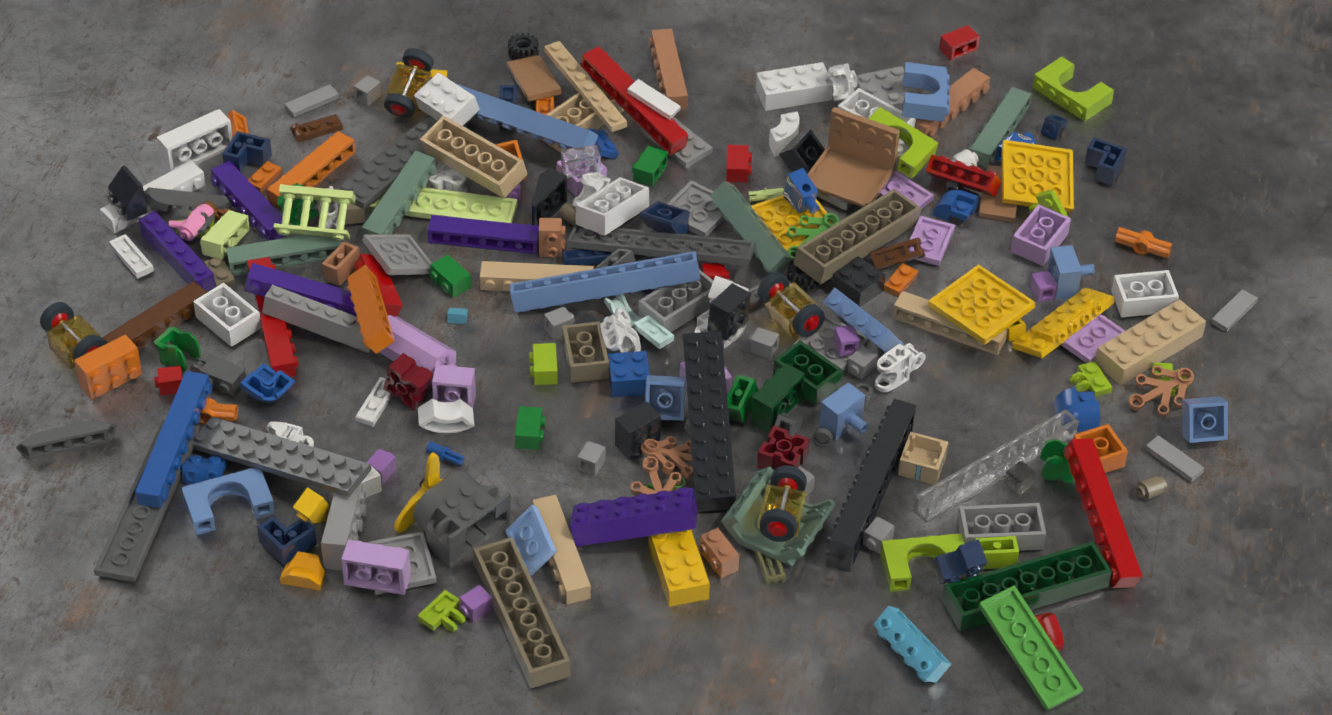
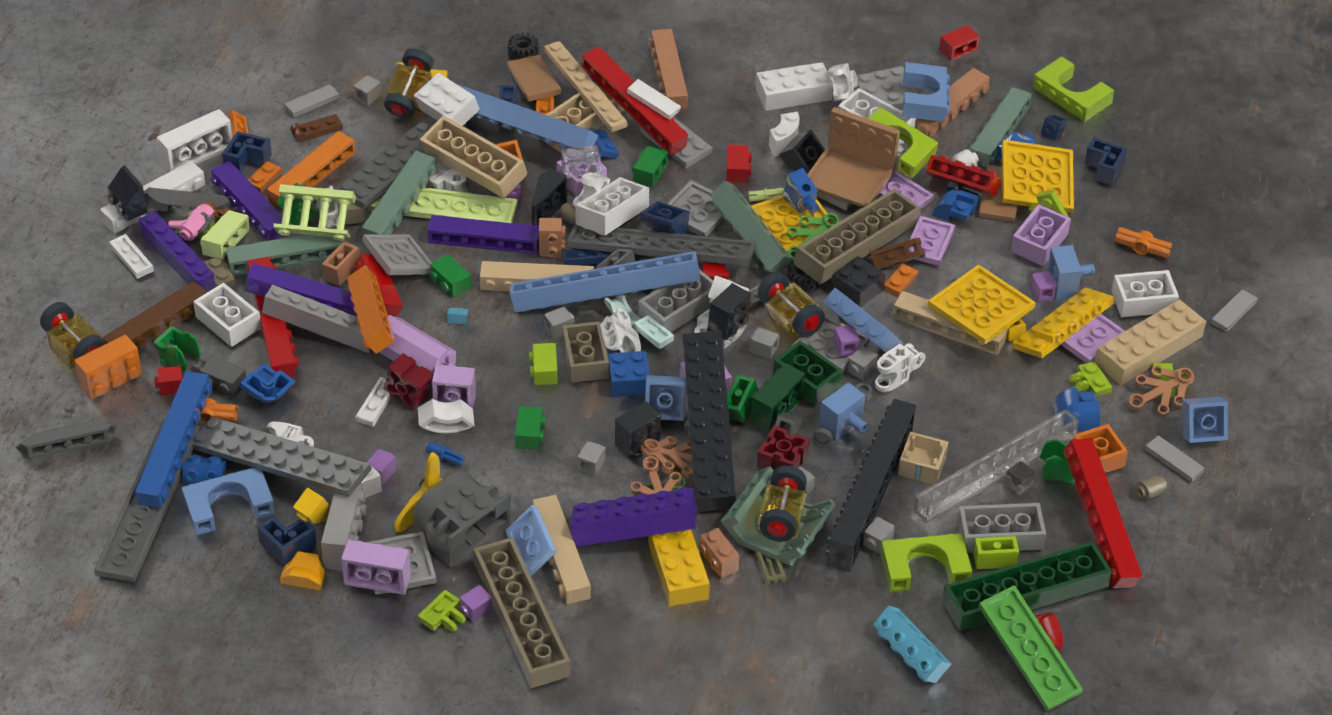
(965, 561): dark blue brick -> none

